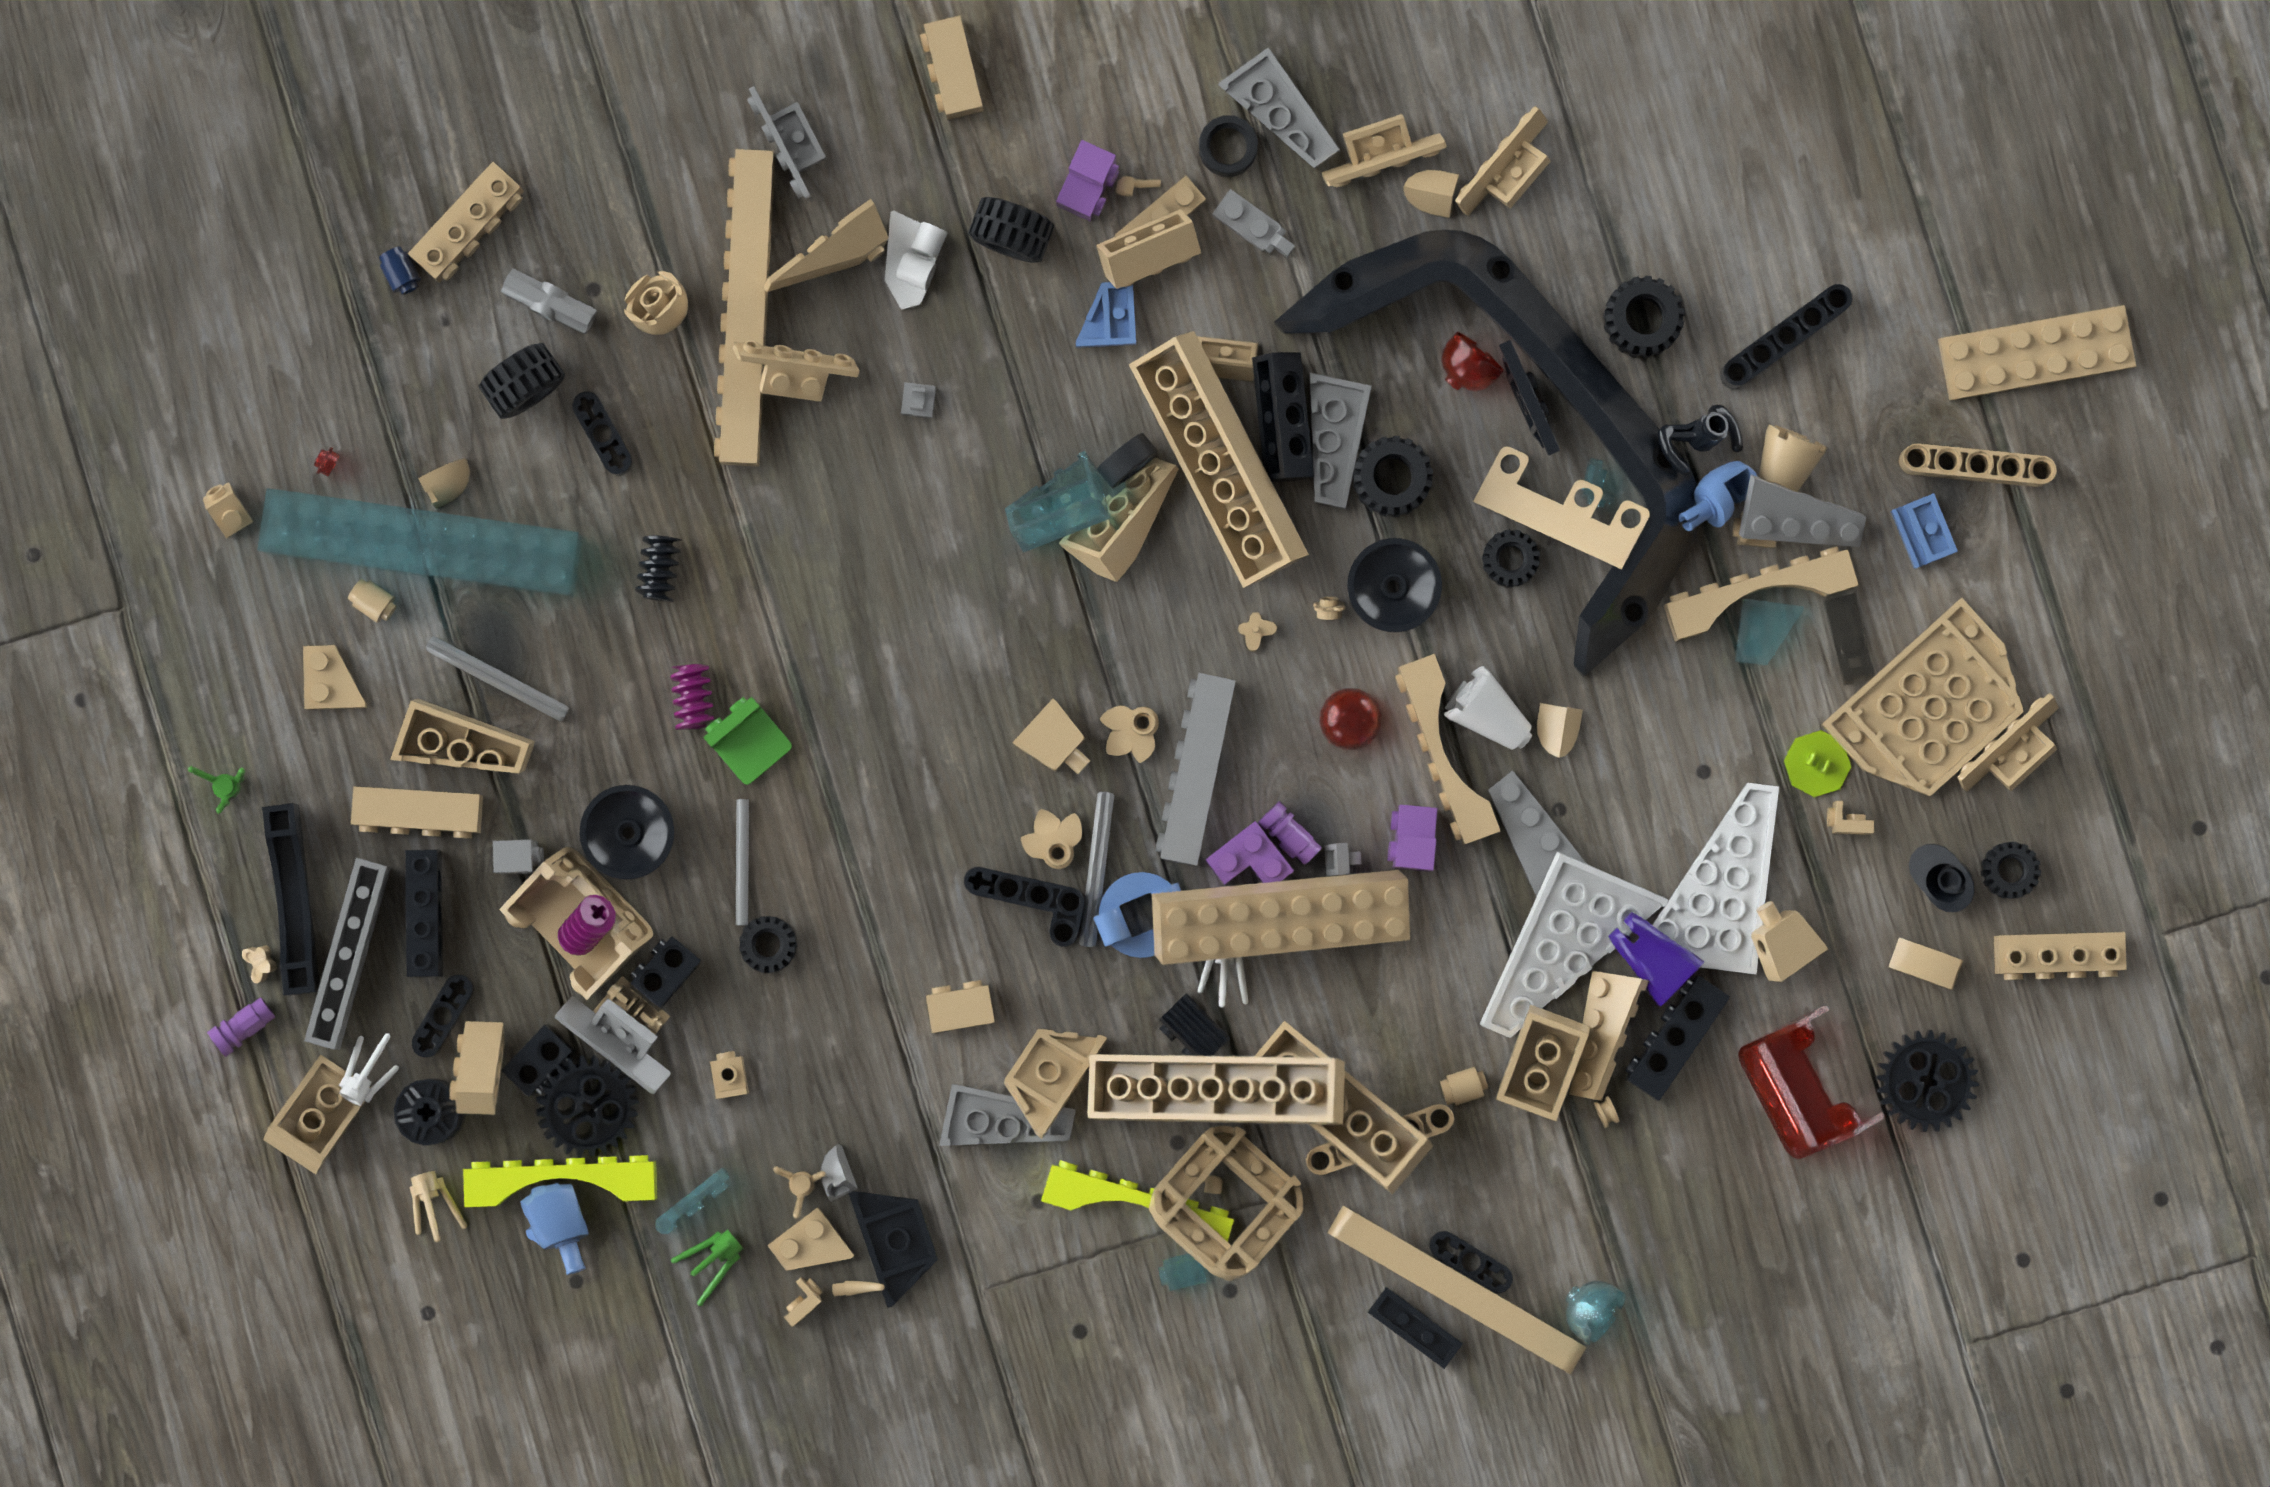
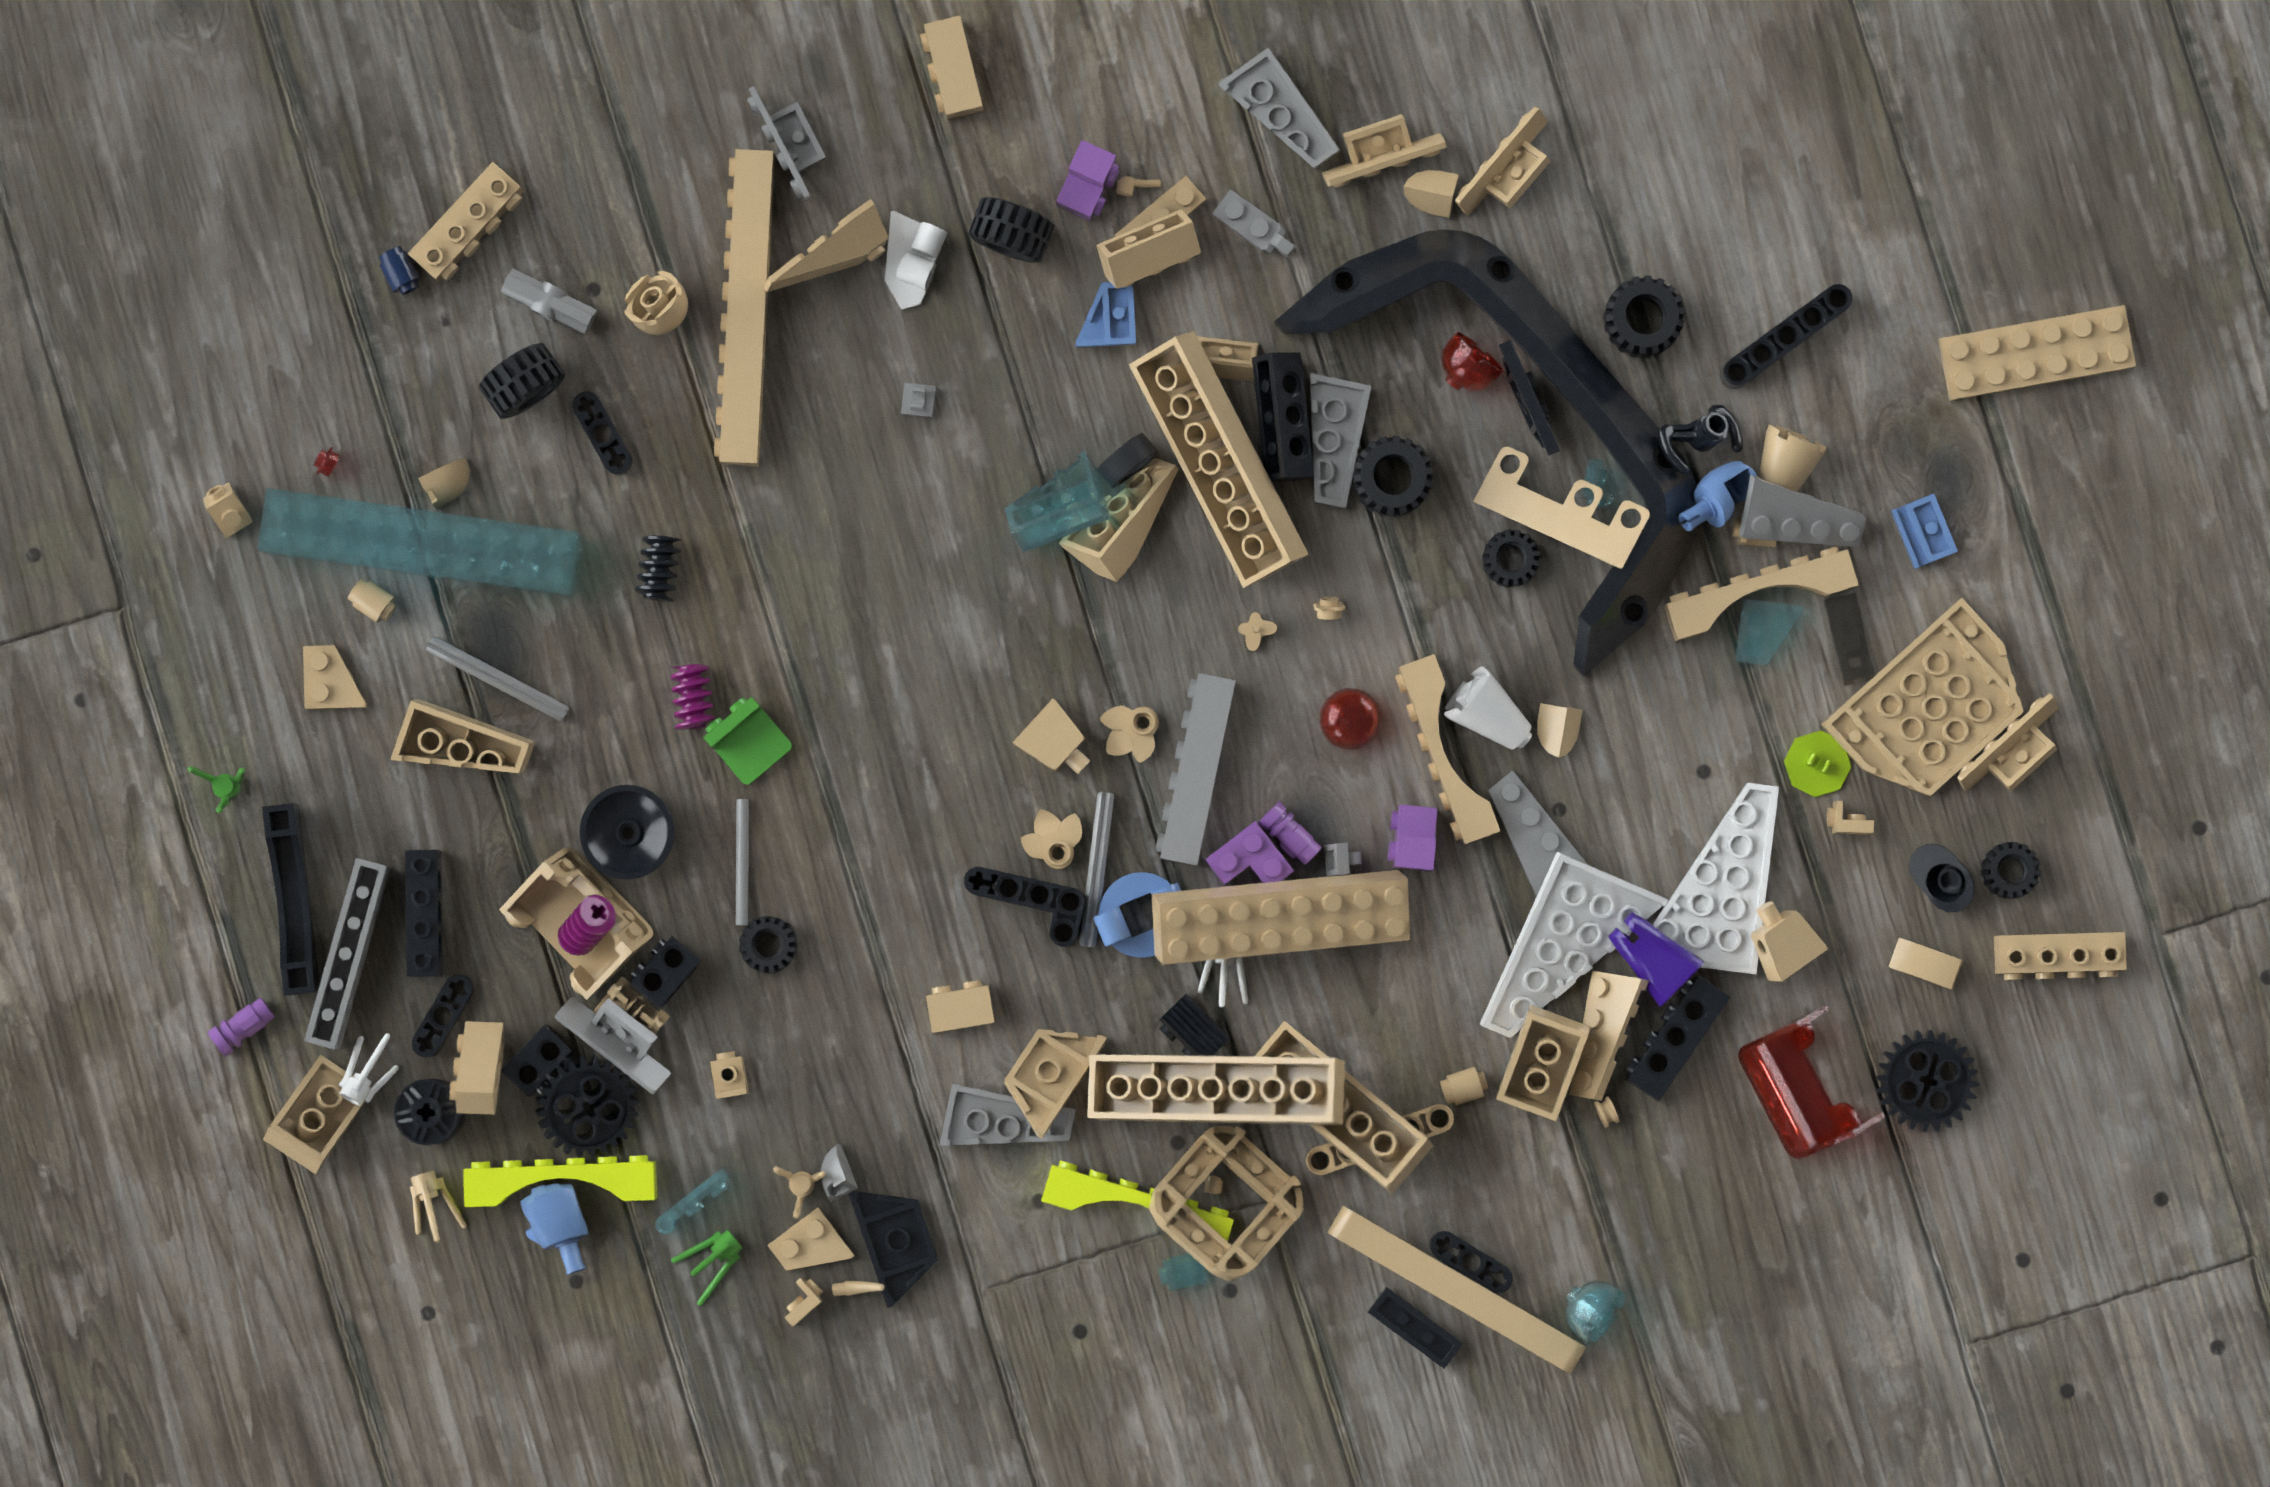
(261, 962): tan piece -> none
(416, 810): tan brick -> none
(517, 856): light grey brick -> none
(794, 372): tan bracket -> none
(1238, 124): black tyre -> none
(1399, 562): black dish -> none
(1992, 460): tan beam -> none

